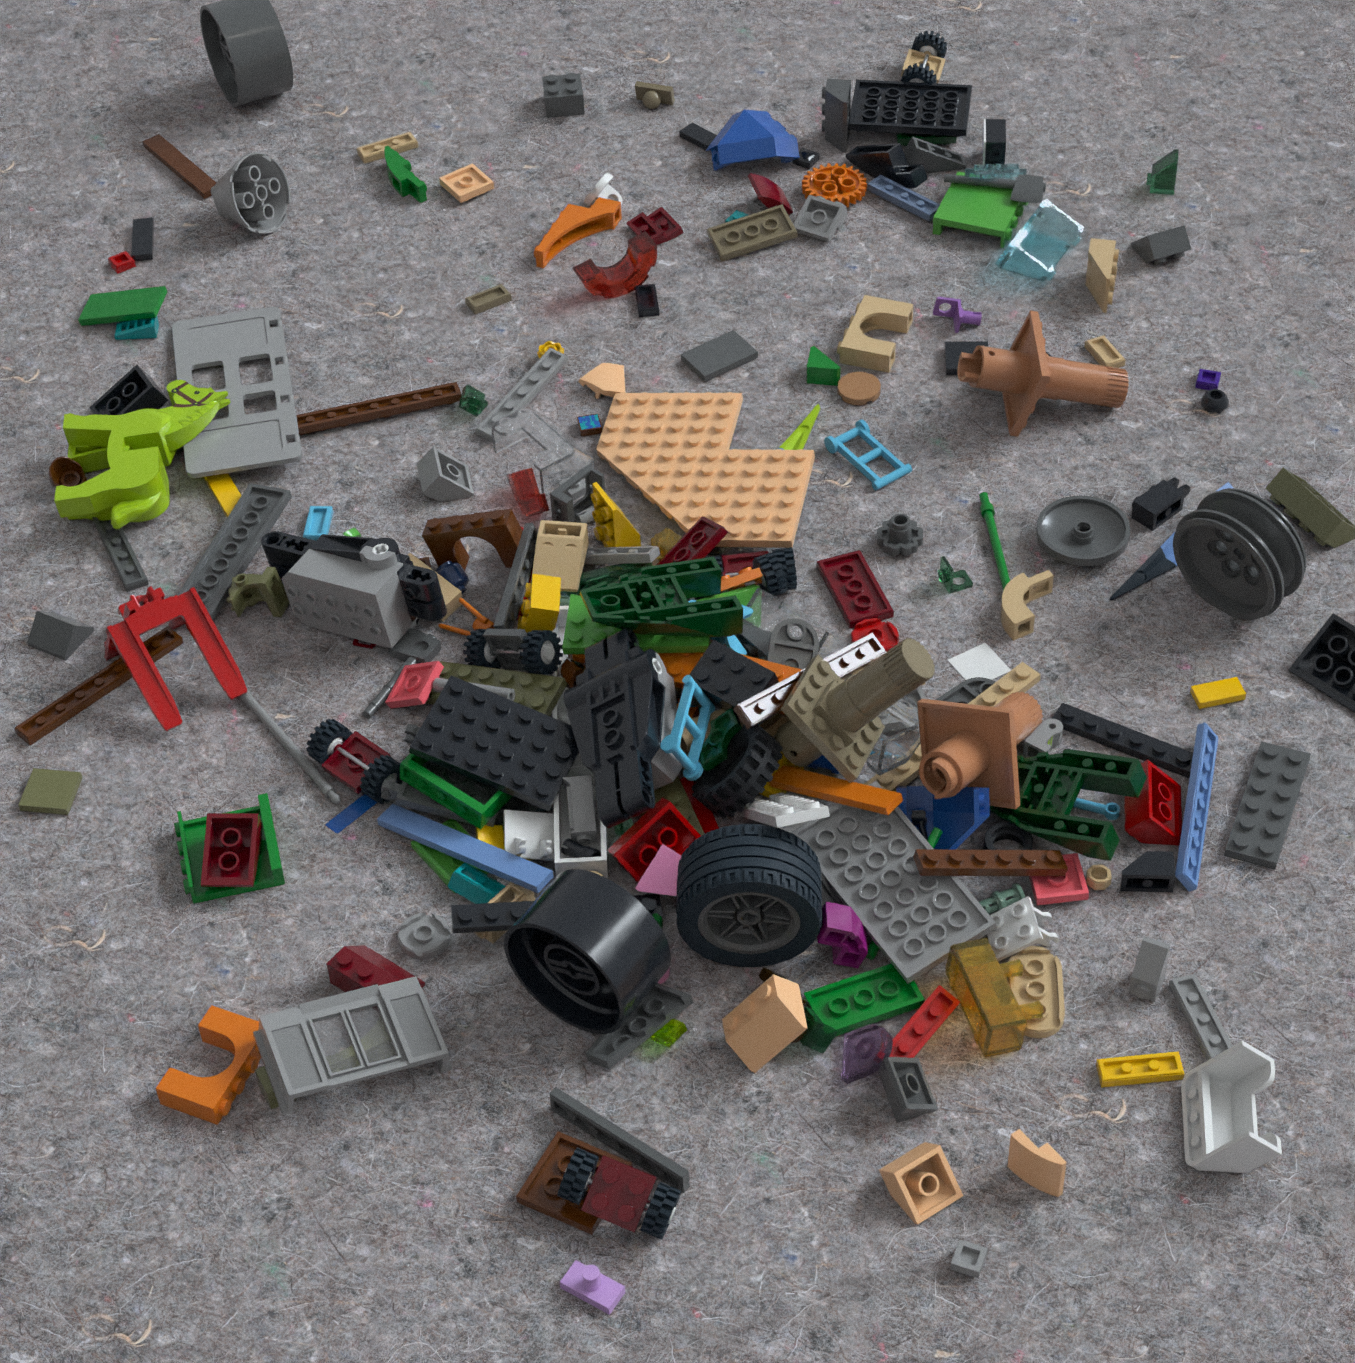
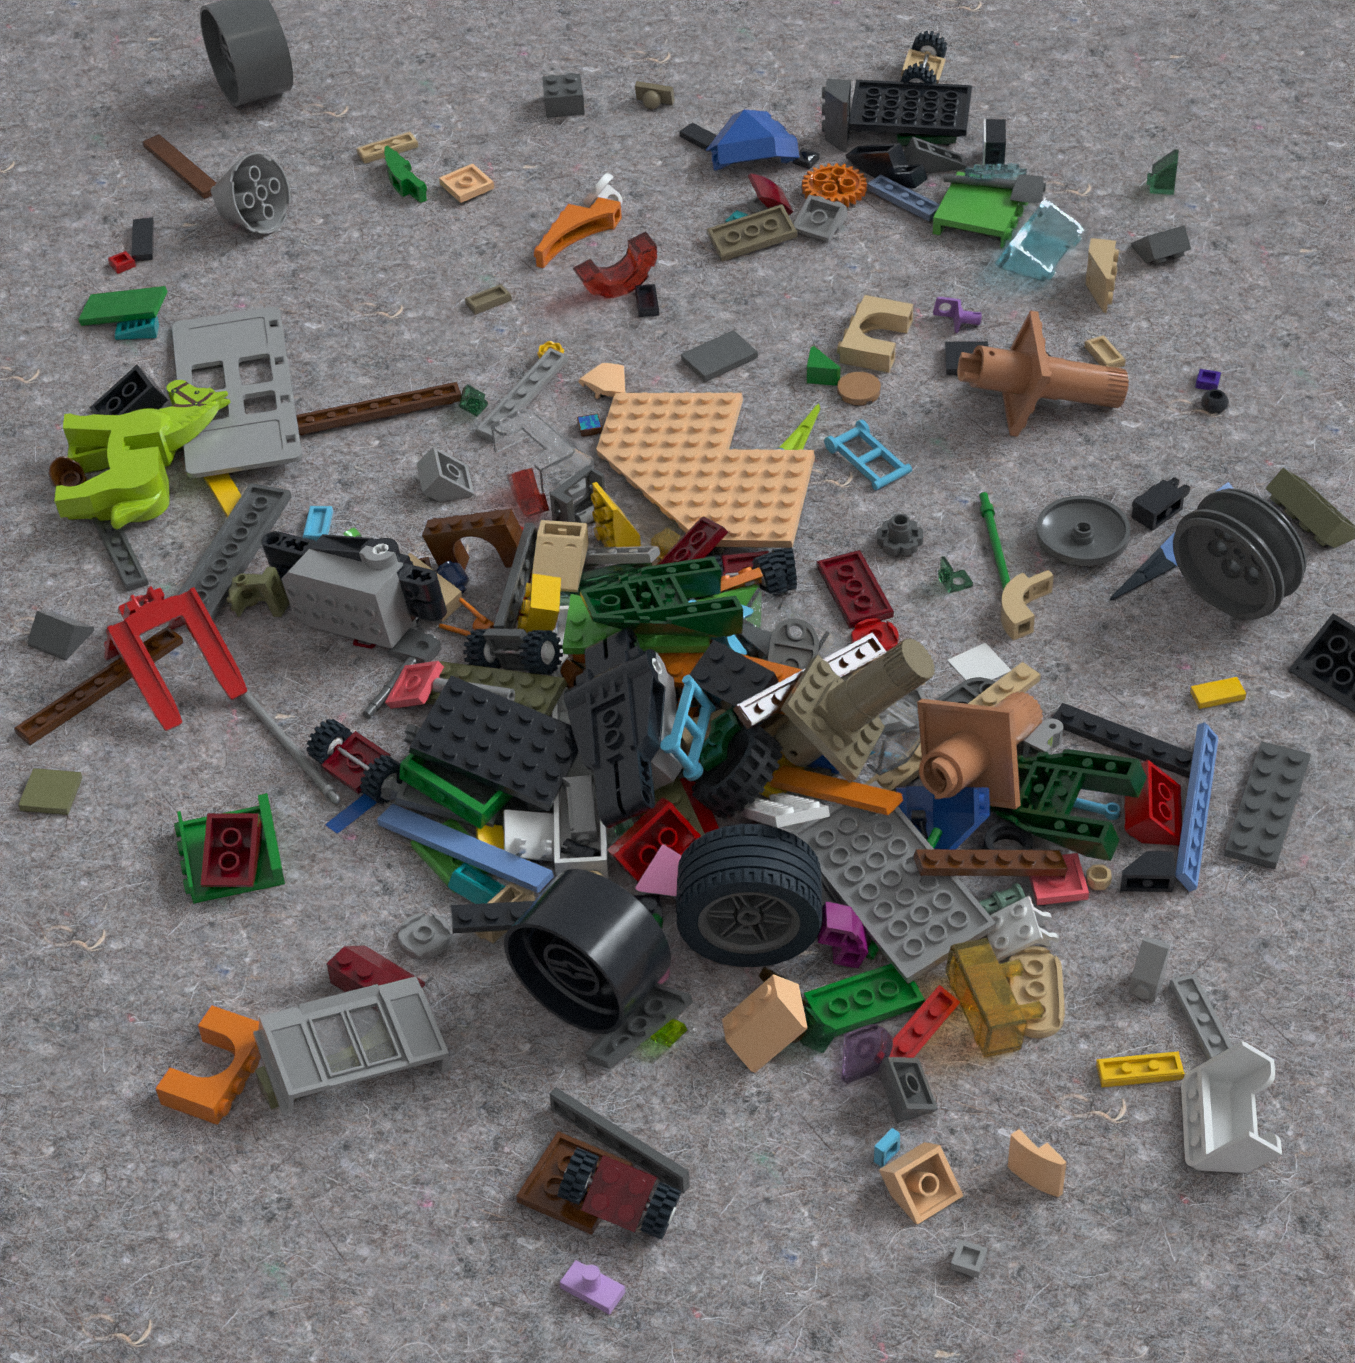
(658, 225): dark red slope -> none
(887, 1147): none -> medium azure tile

